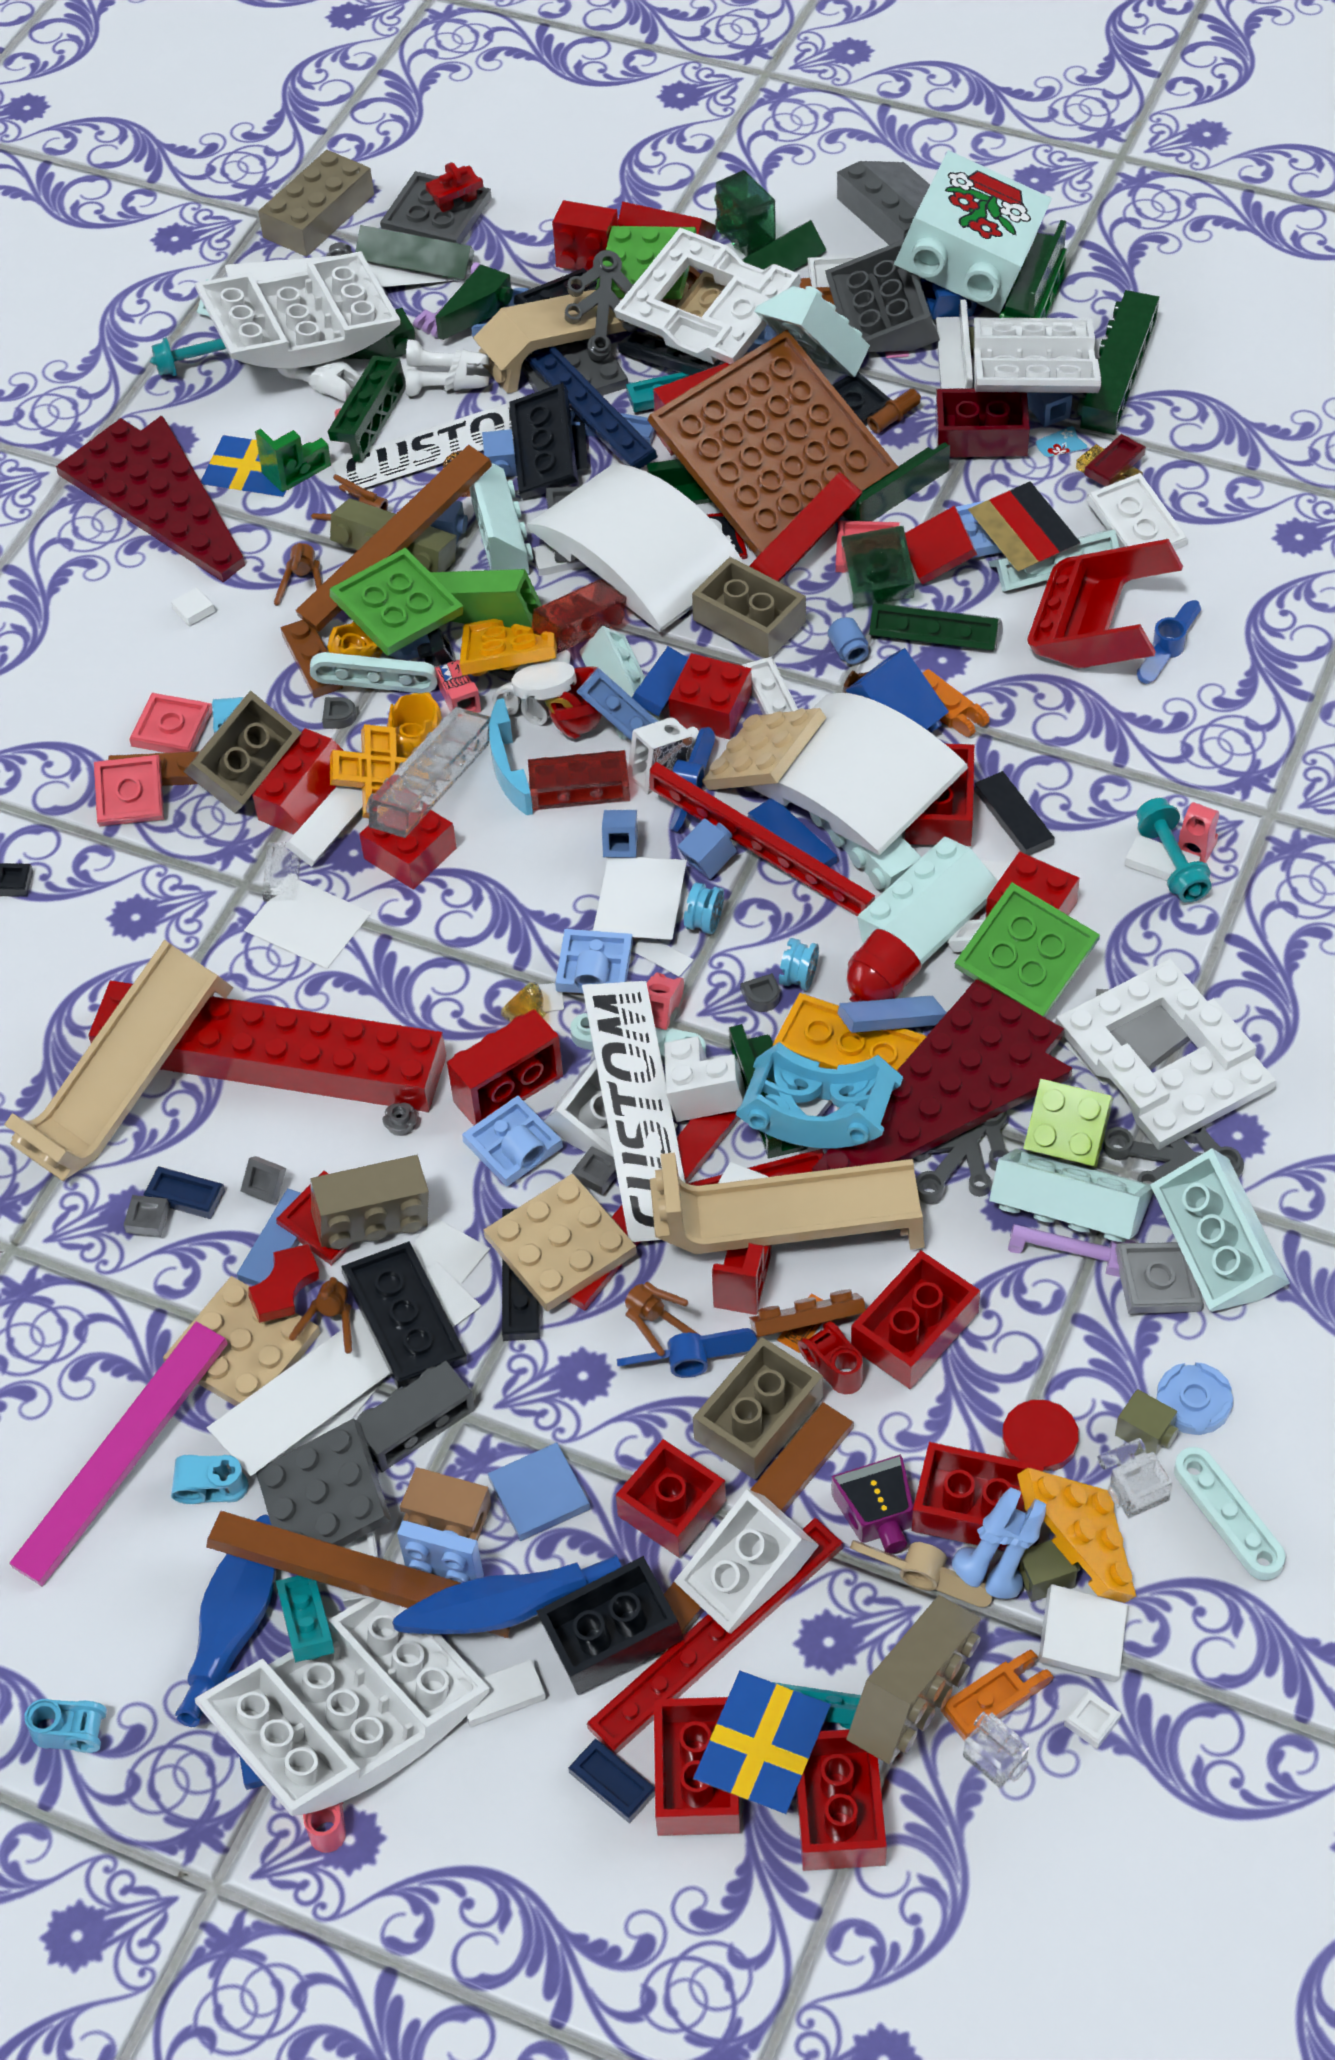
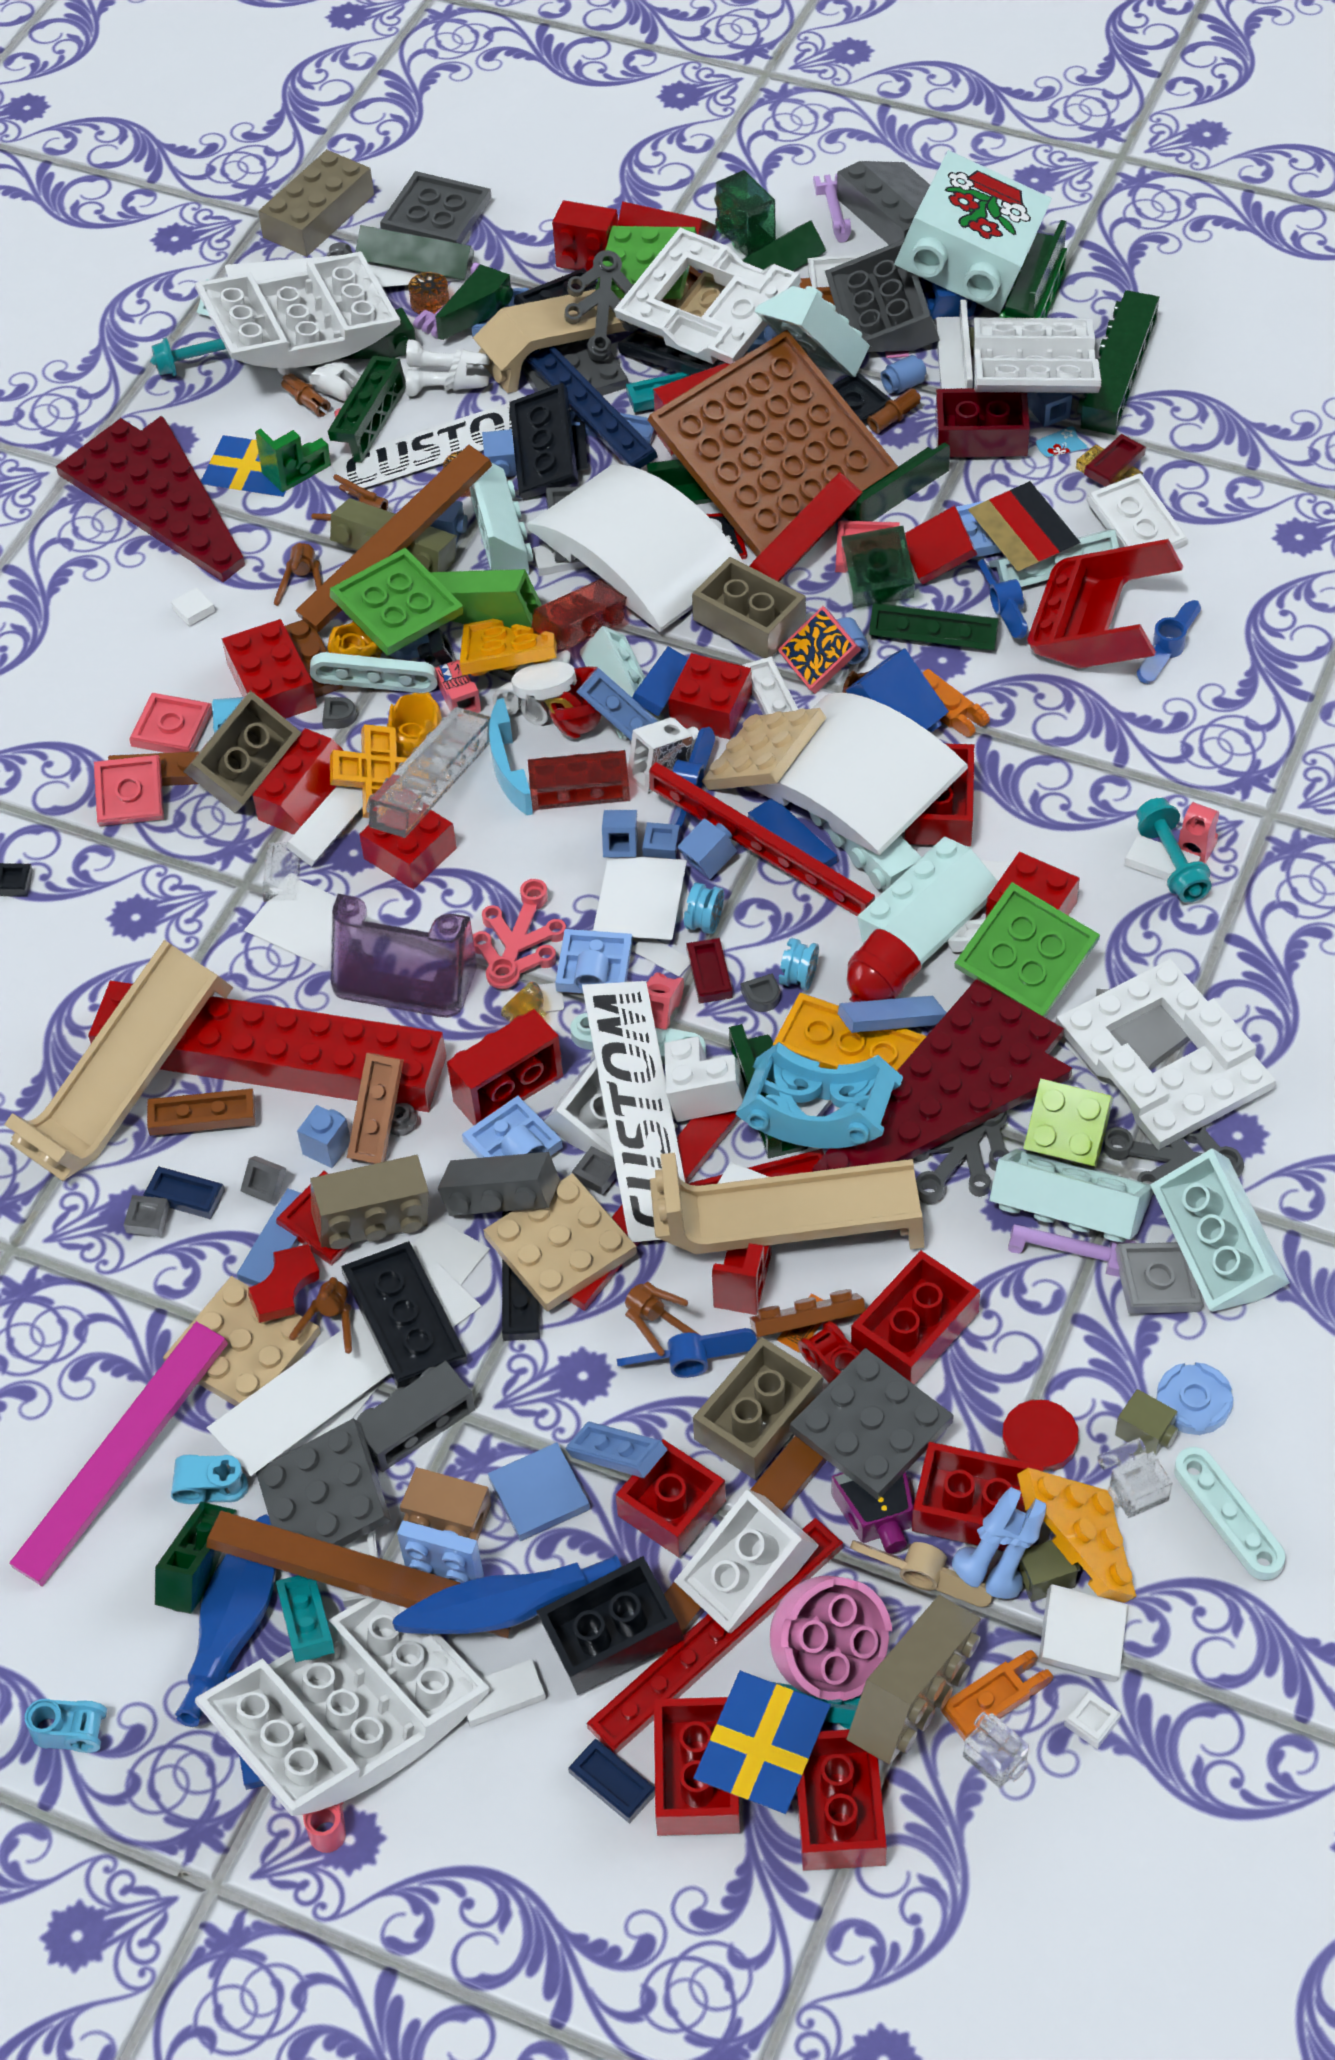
(188, 1564): none -> dark green slope
(201, 1112): none -> dark orange plate
(270, 667): none -> red brick
(305, 394): none -> dark orange axle
(324, 1136): none -> medium blue brick
(375, 1108): none -> nougat plate
(401, 965): none -> clear purple windscreen
(430, 294): none -> clear orange wheel
(453, 184): red hips -> none
(499, 1183): none -> dark grey brick
(518, 939): none -> coral plant
(616, 1449): none -> medium blue tile
(661, 840): none -> medium blue plate
(709, 970): none -> dark red tile
(819, 649): none -> tile
(829, 1636): none -> bright pink cylinder
(840, 226): none -> lavender hinge
(871, 1423): none -> dark grey plate
(903, 374): none -> medium blue brick
(1006, 601): none -> blue piece
(1014, 813): black tile -> none

